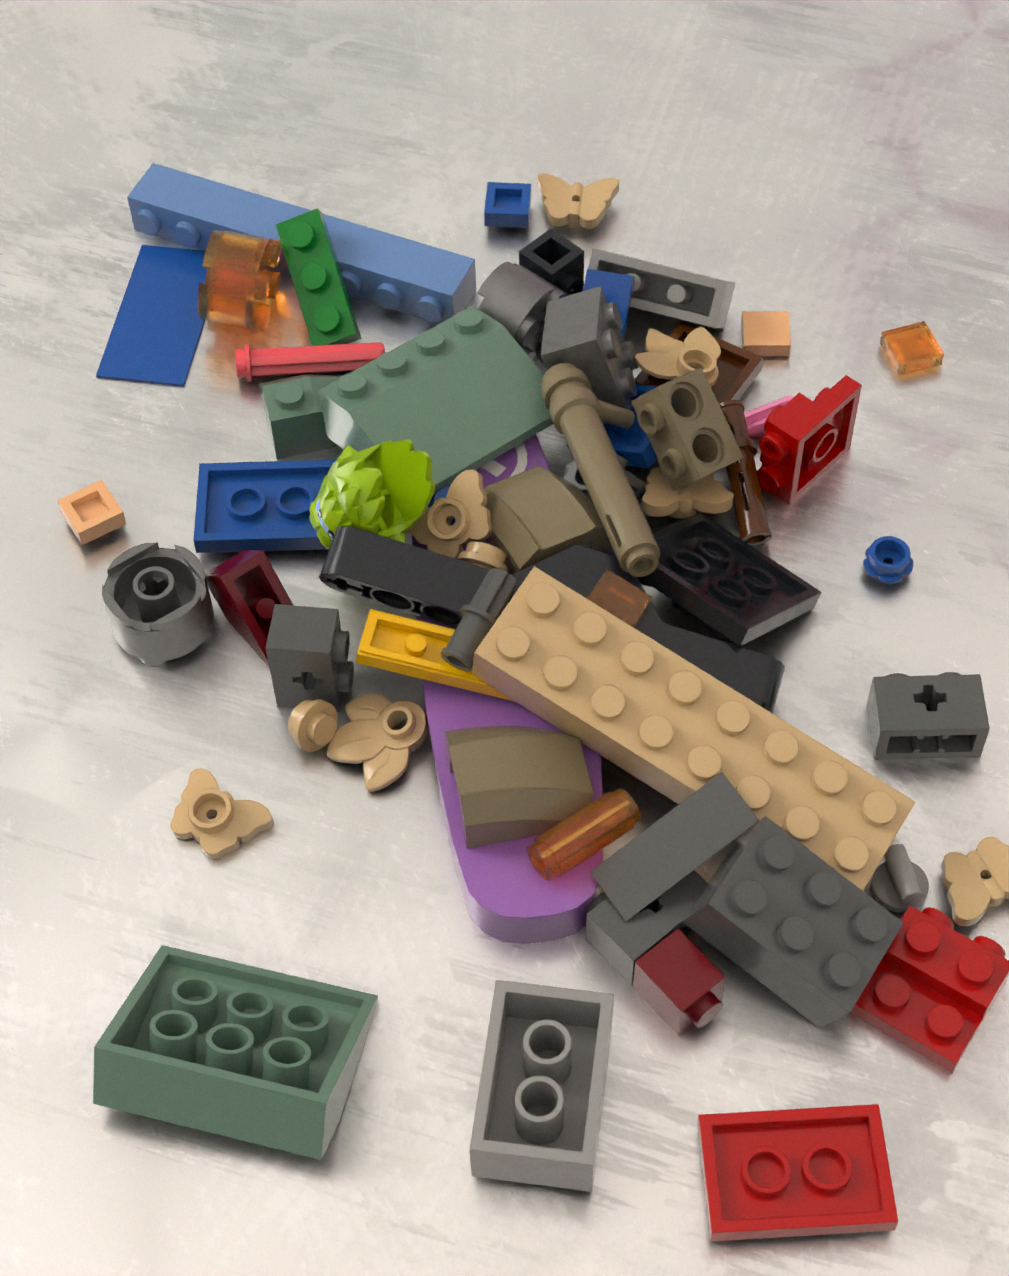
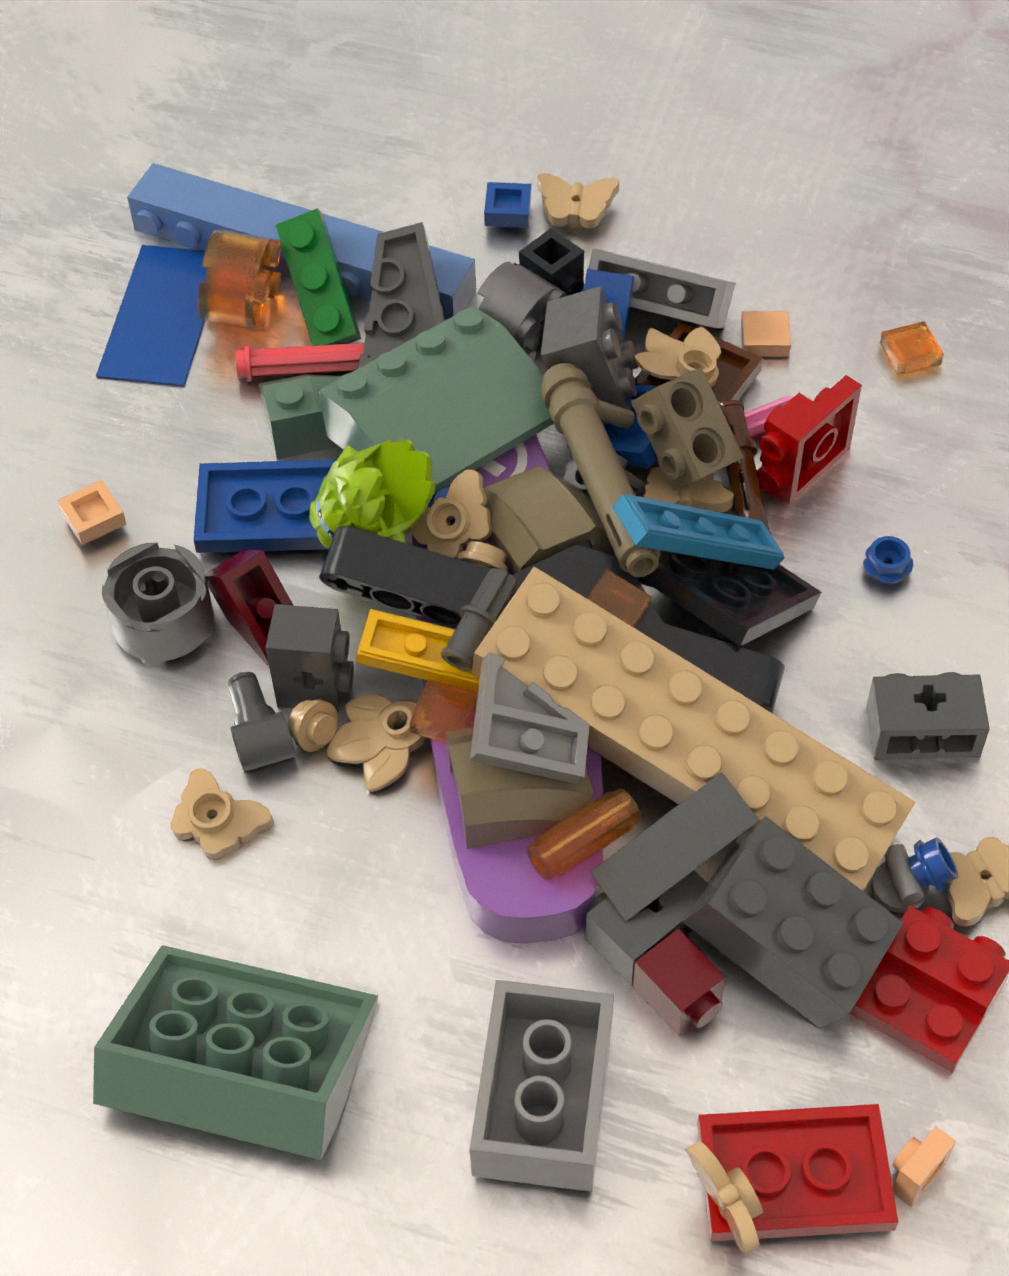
(258, 731): none -> dark grey pin
(403, 291): none -> dark grey wing
(442, 710): none -> clear orange tile
(525, 728): none -> light grey wing
(697, 532): none -> dark azure tile
(731, 1193): none -> tan animal
(920, 1164): none -> light nougat plate
(933, 864): none -> blue plate

